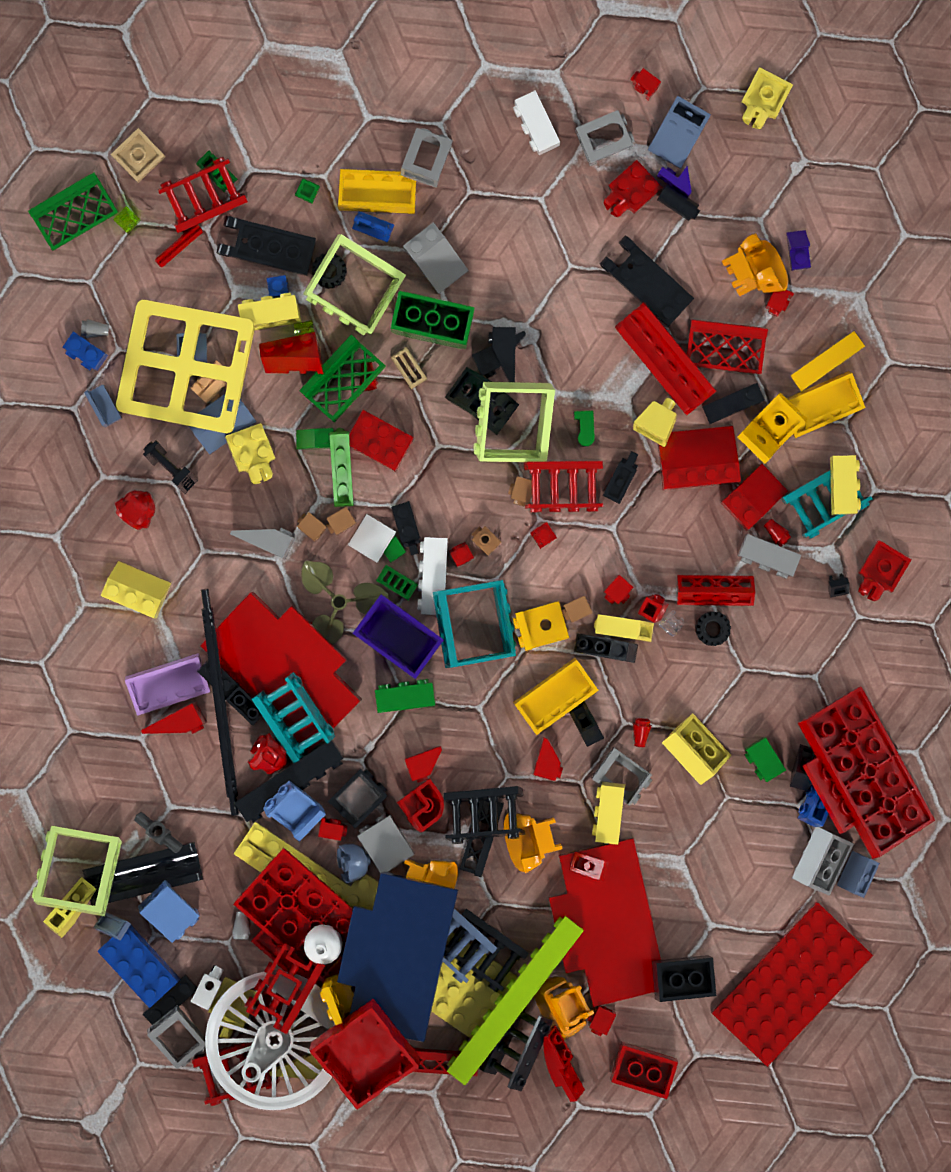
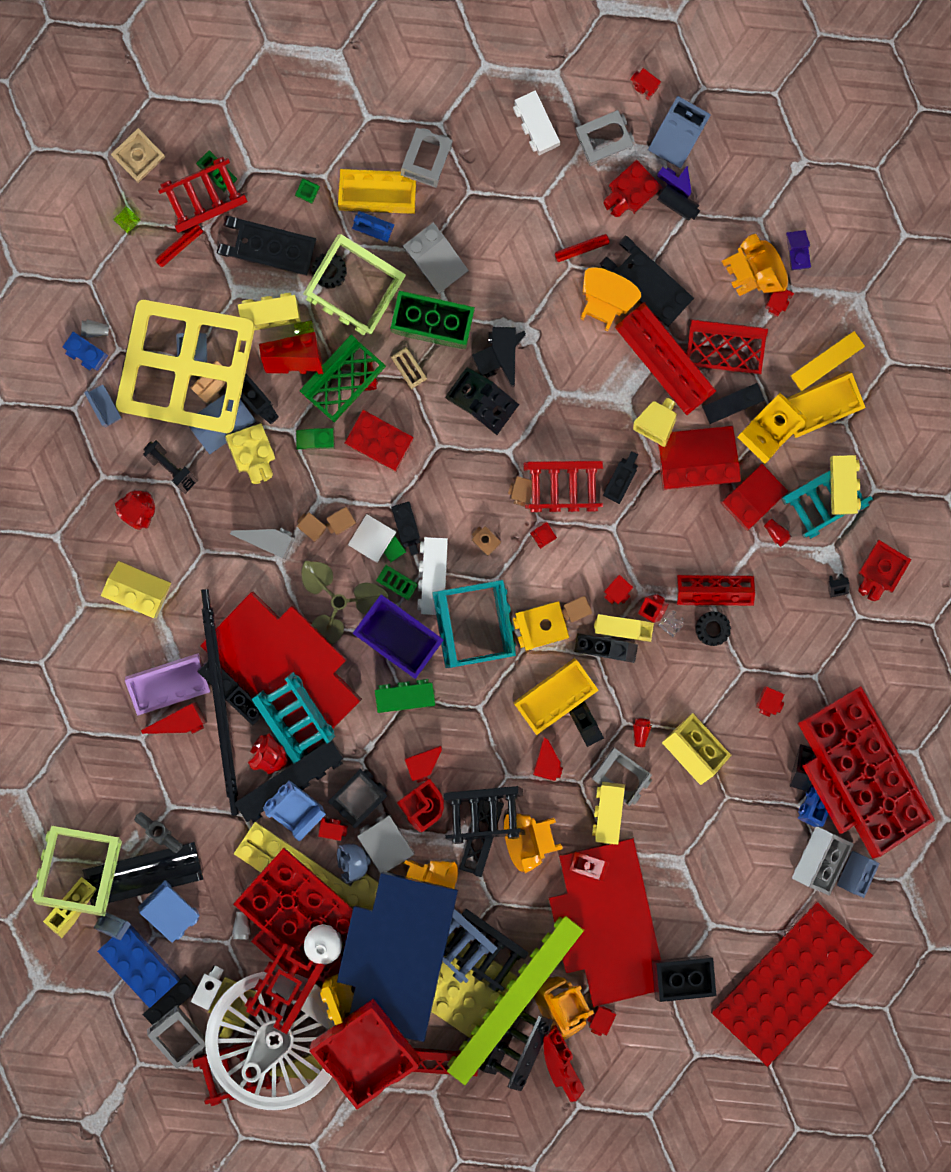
(63, 197): green fence -> none
(258, 401): none -> black hinge
(277, 286): blue brick -> none
(341, 468): bright green piece -> none
(461, 554): red brick -> none
(544, 425): yellowish green window -> none
(581, 248): none -> red axle
(586, 427): green leg -> none
(607, 295): none -> light orange piece
(644, 1070): red brick -> none
(764, 97): light yellow plate -> none
(765, 760): green piece -> none
(769, 556): light grey brick -> none
(770, 702): none -> red brick

